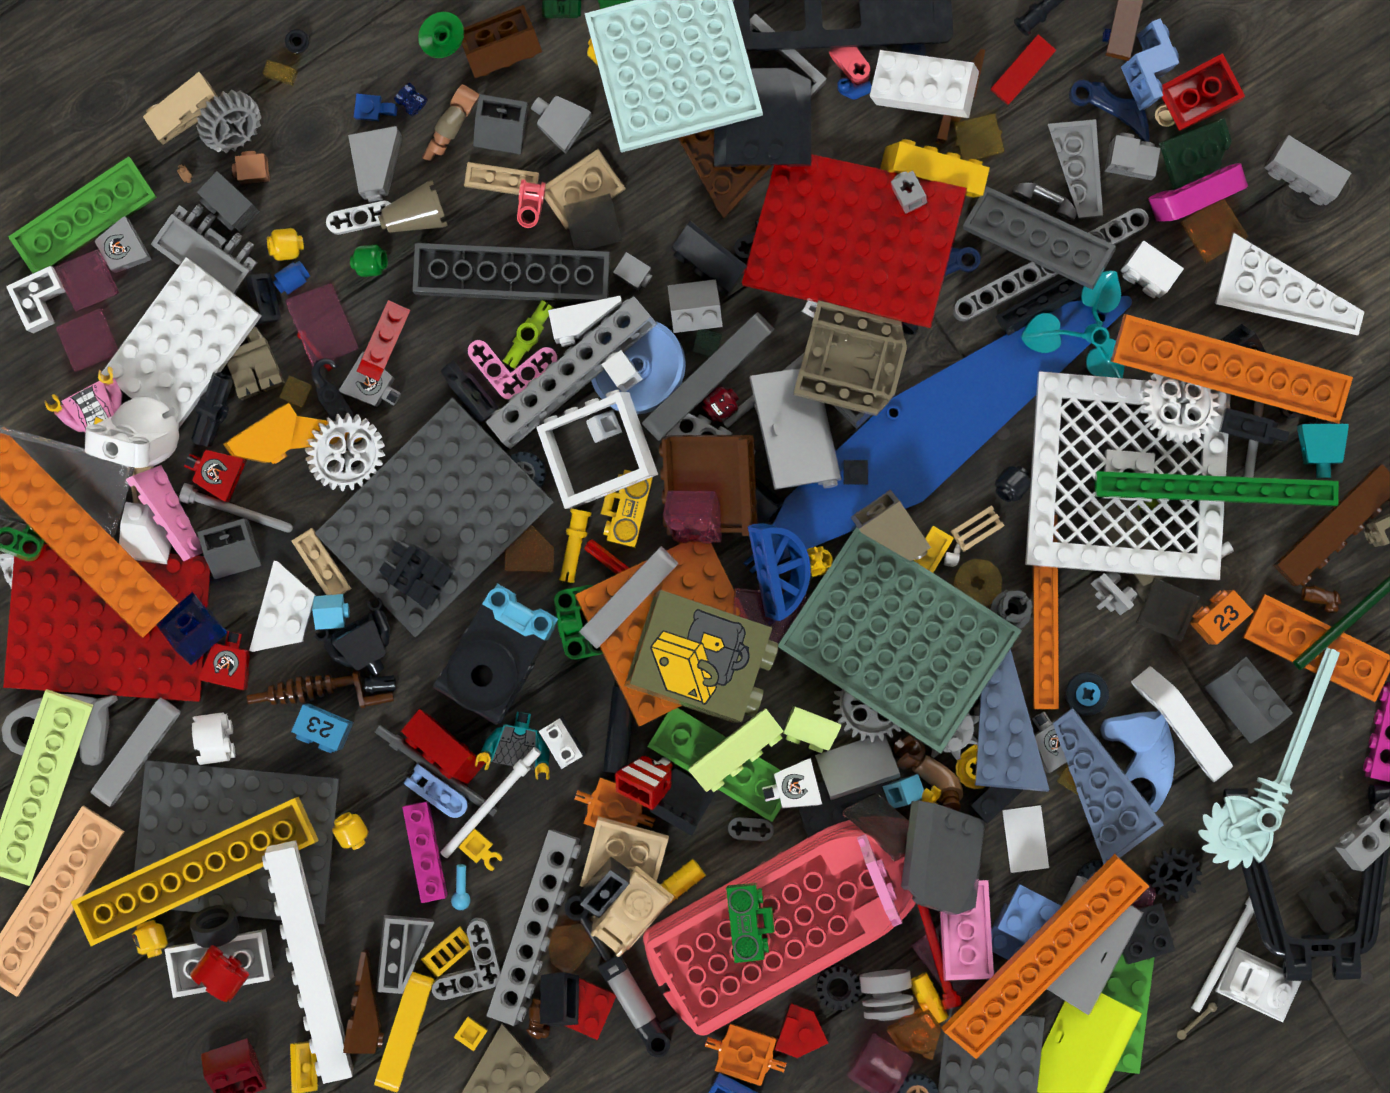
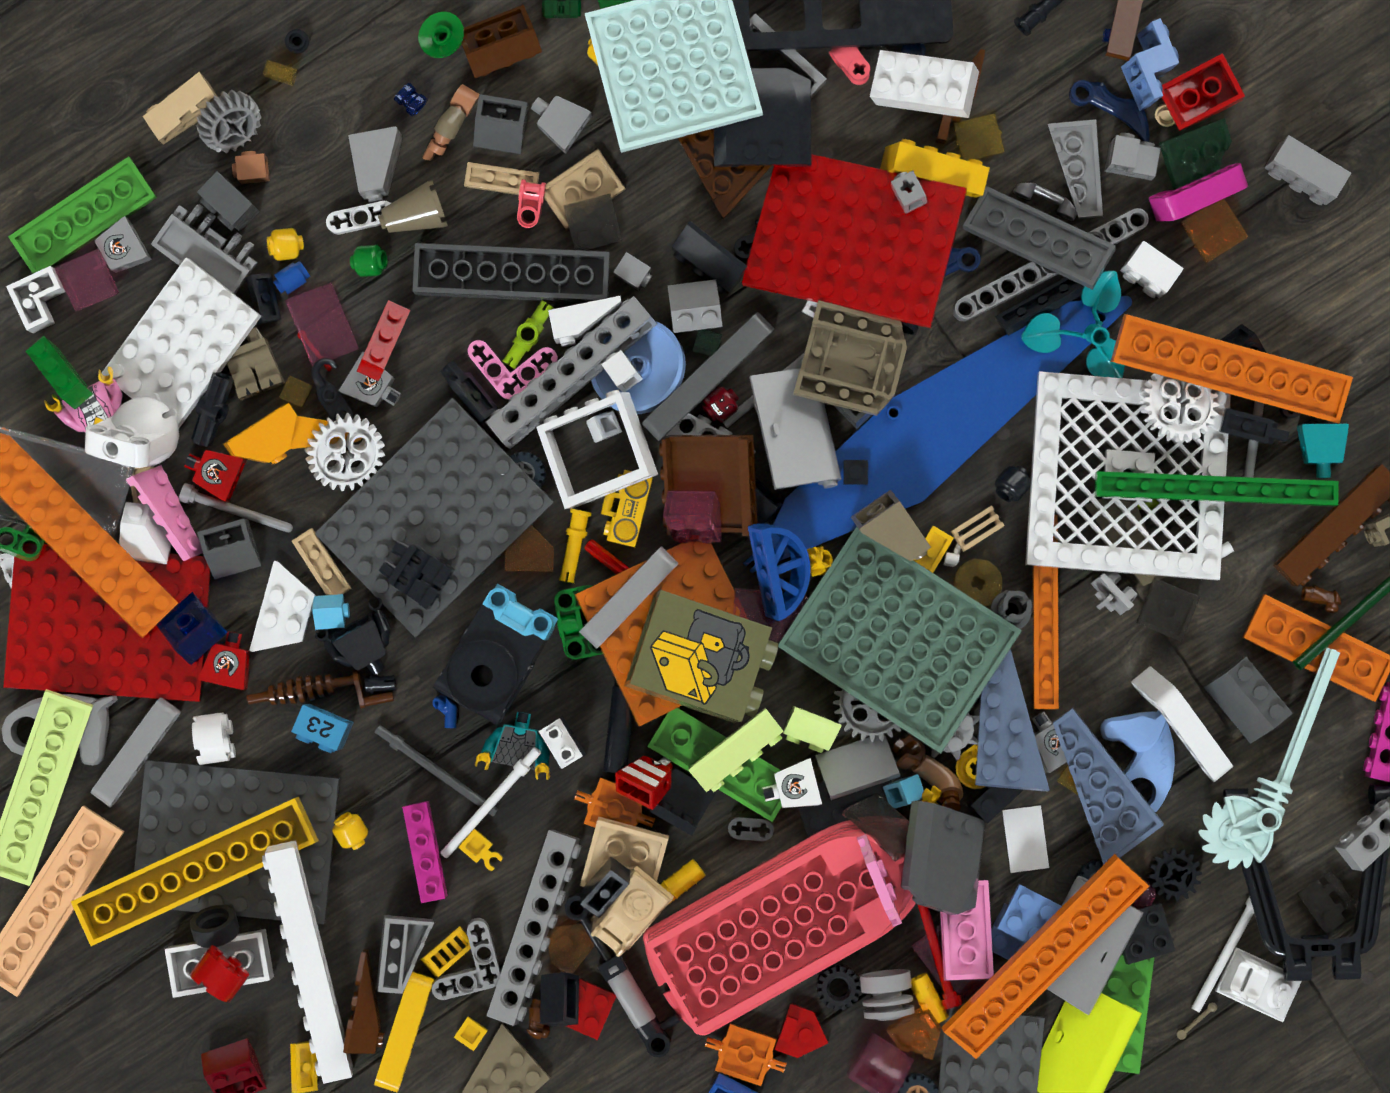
(59, 372): none -> green brick
(87, 340): clear pink tile -> none
(150, 938): yellow head -> none
(184, 173): medium nougat piece -> none
(370, 108): blue plate -> none
(437, 792): light blue plate -> none
(441, 747): red wedge -> none
(448, 708): none -> blue arm
(460, 899): medium azure bar -> none
(745, 932): green piece -> none
(852, 90): blue arm -> none
(1023, 69): red tile -> none
(1079, 697): black wheel -> none
(1221, 616): orange brick -> none
(1271, 288): white wing -> none

